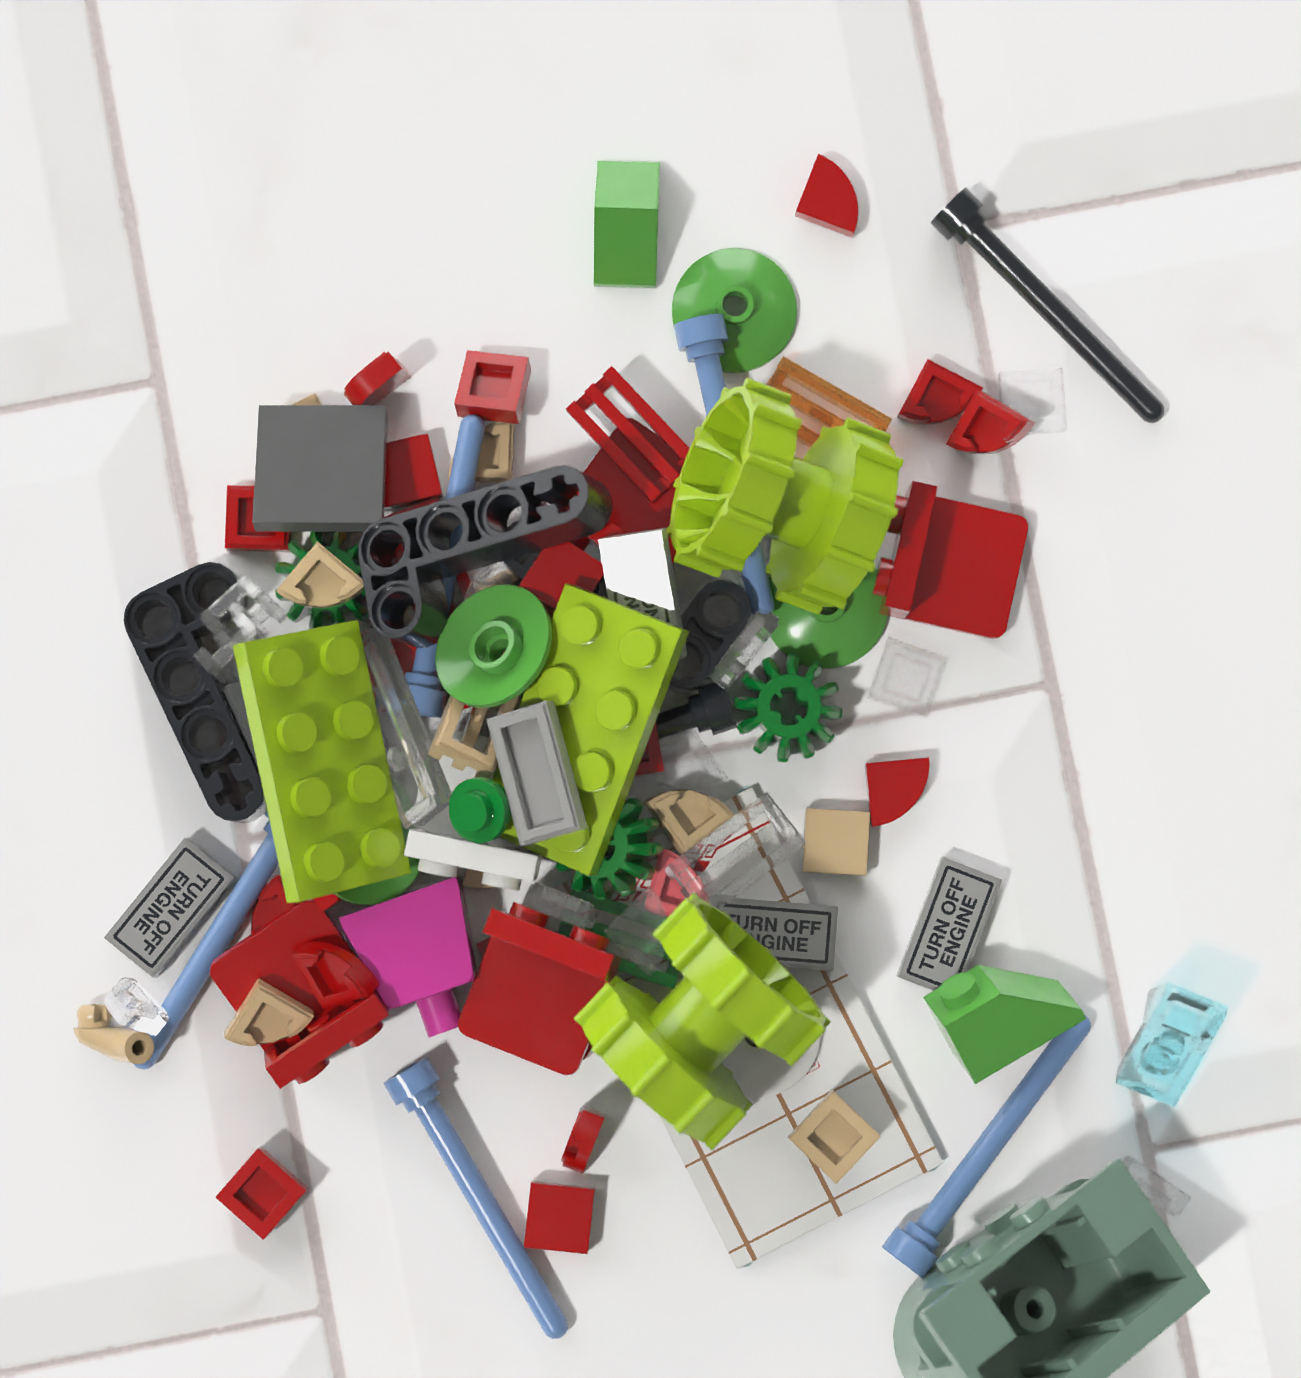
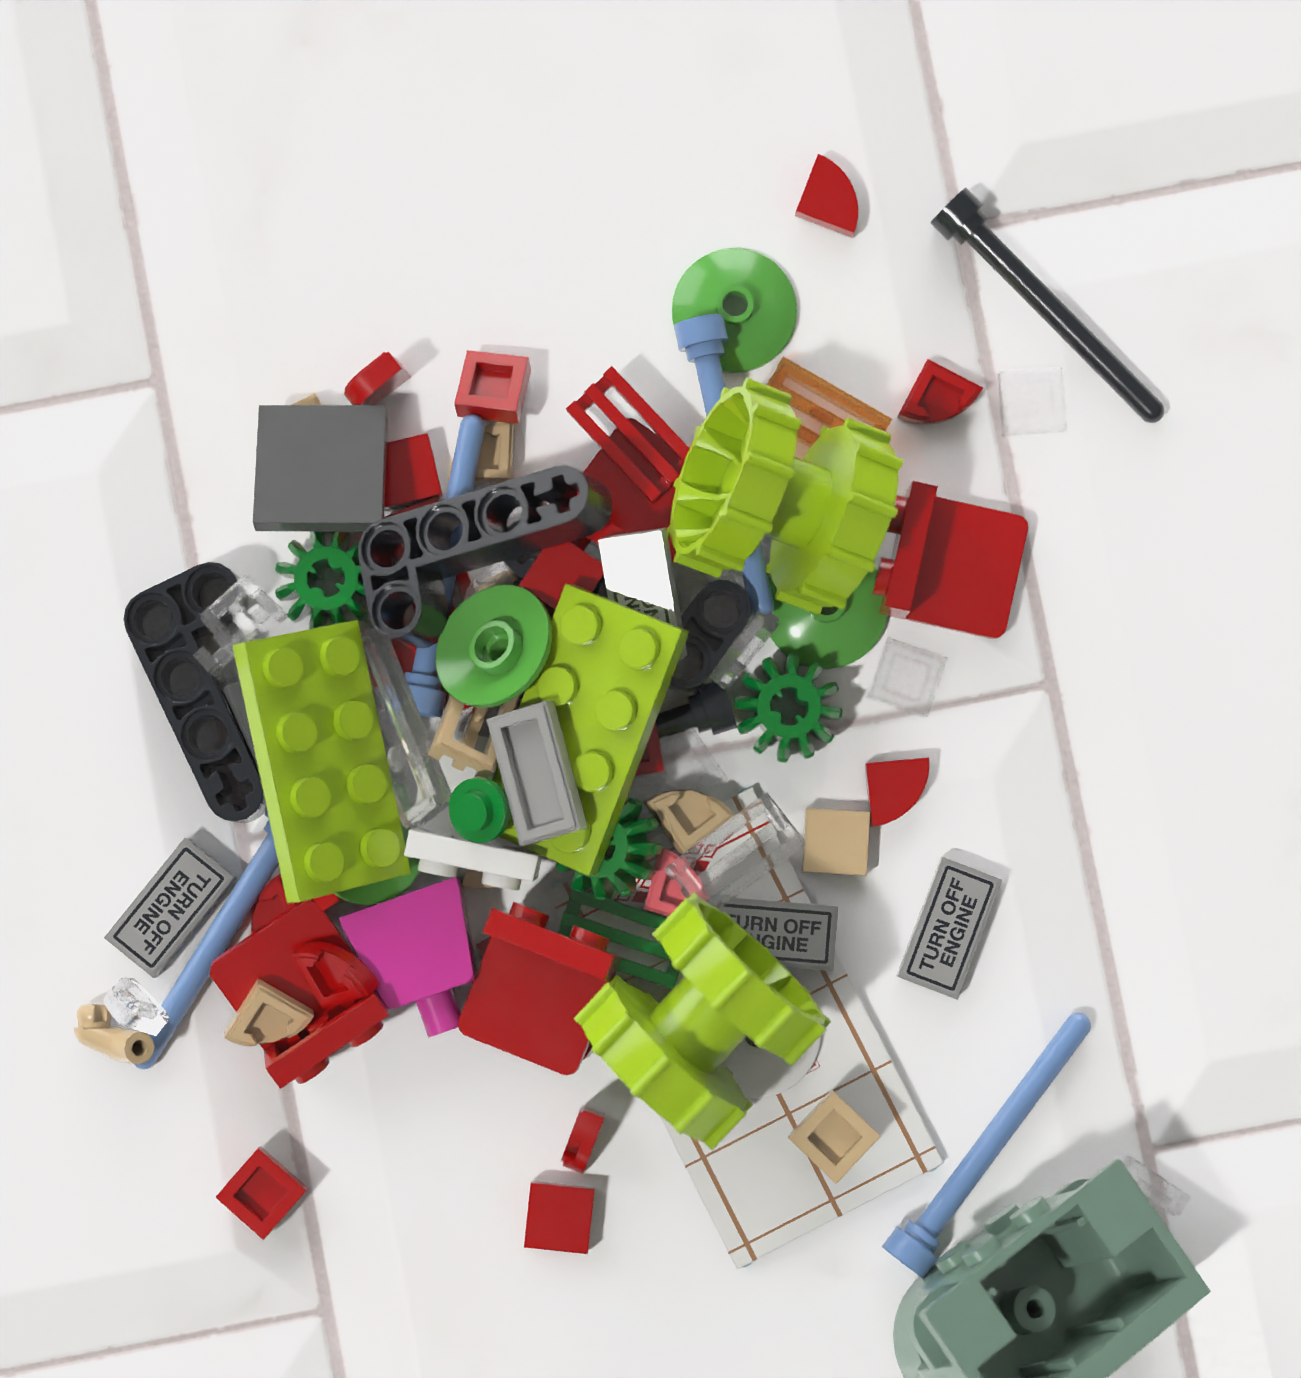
(239, 527): red tile -> none
(321, 581): tan tile -> none
(417, 1092): medium blue piece -> none
(561, 905): clear tile -> none
(626, 224): bright green slope -> none
(635, 928): clear tile -> none
(988, 426): red tile -> none
(999, 1016): bright green slope -> none
(1170, 1042): clear light blue slope -> none

